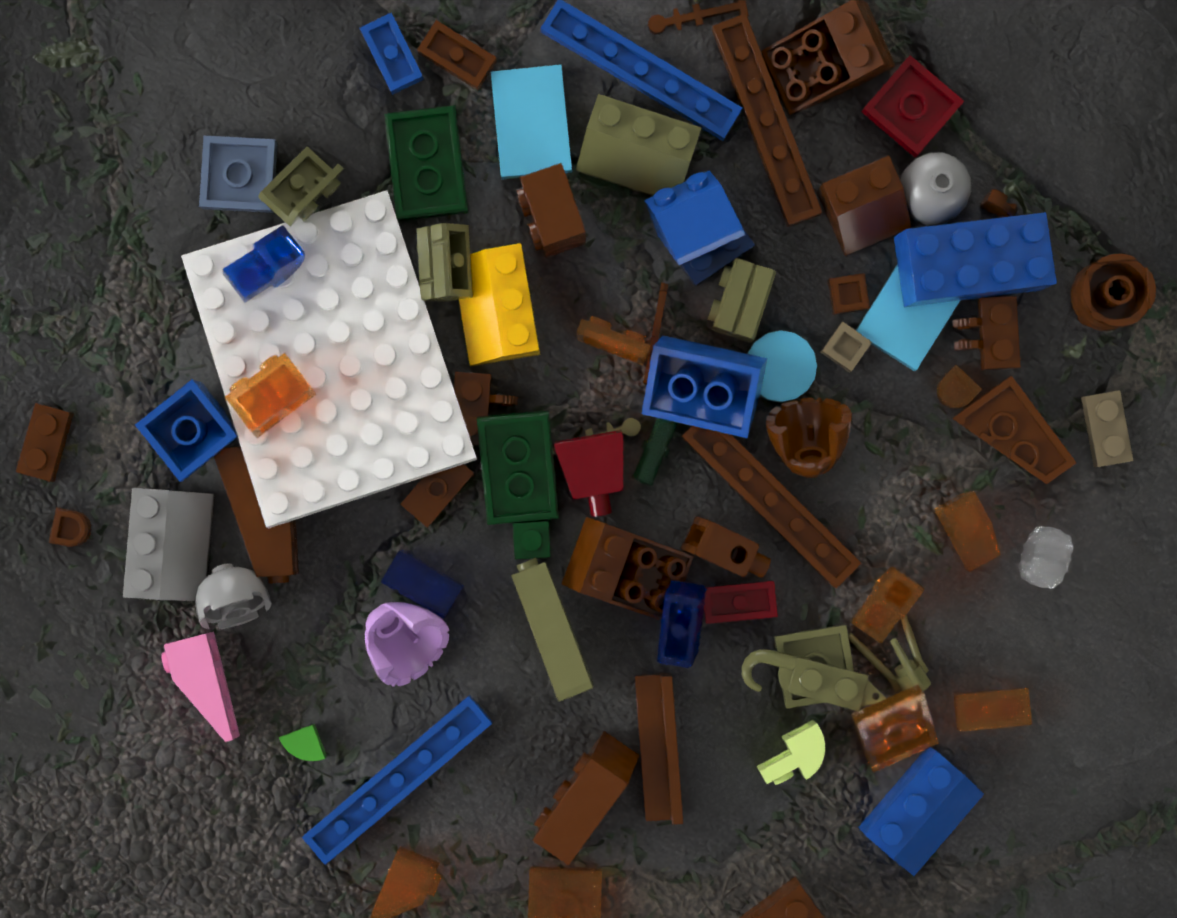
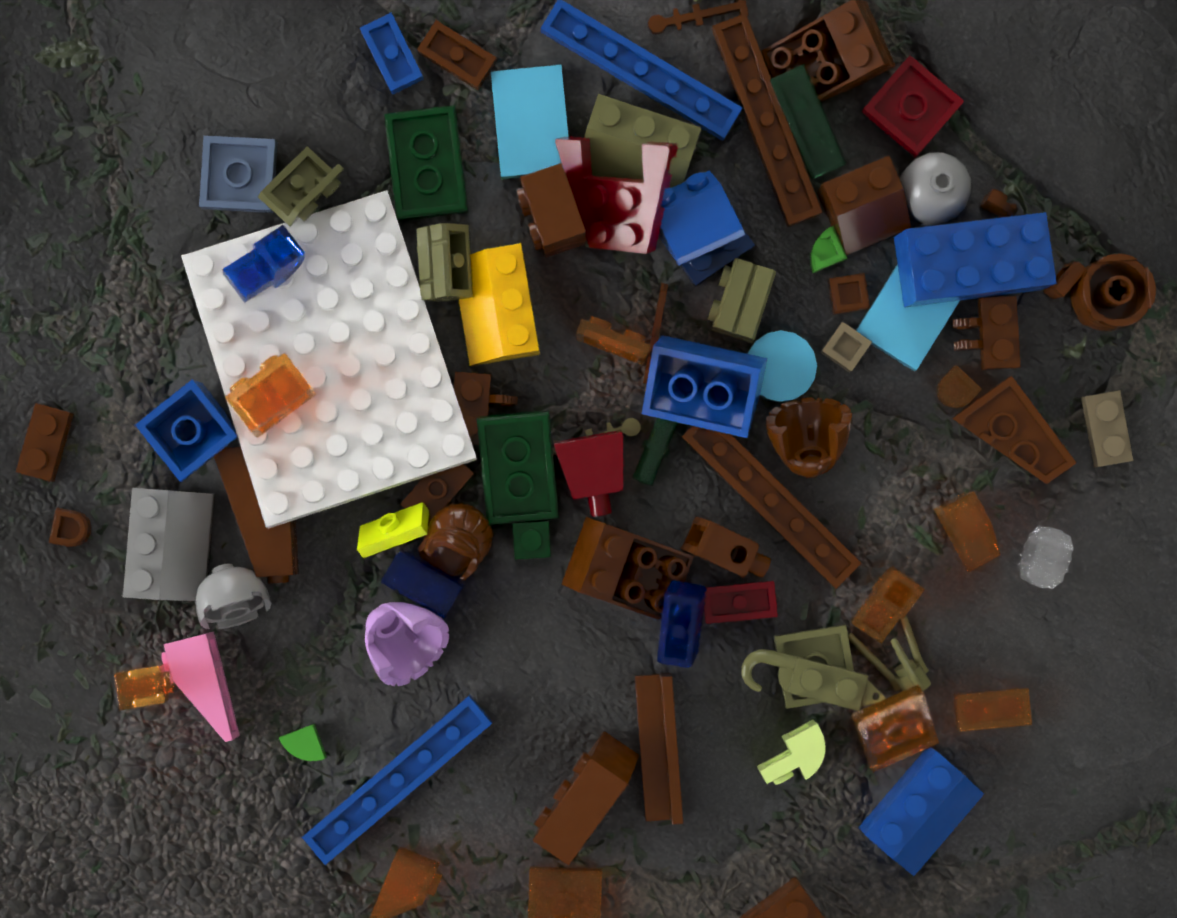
(143, 686): none -> clear orange slope
(393, 530): none -> neon yellow plate
(457, 540): none -> reddish brown hair
(552, 629): olive slope -> none
(618, 211): none -> dark red wing
(808, 121): none -> clear green tile
(826, 251): none -> bright green tile
(1065, 279): none -> reddish brown tile

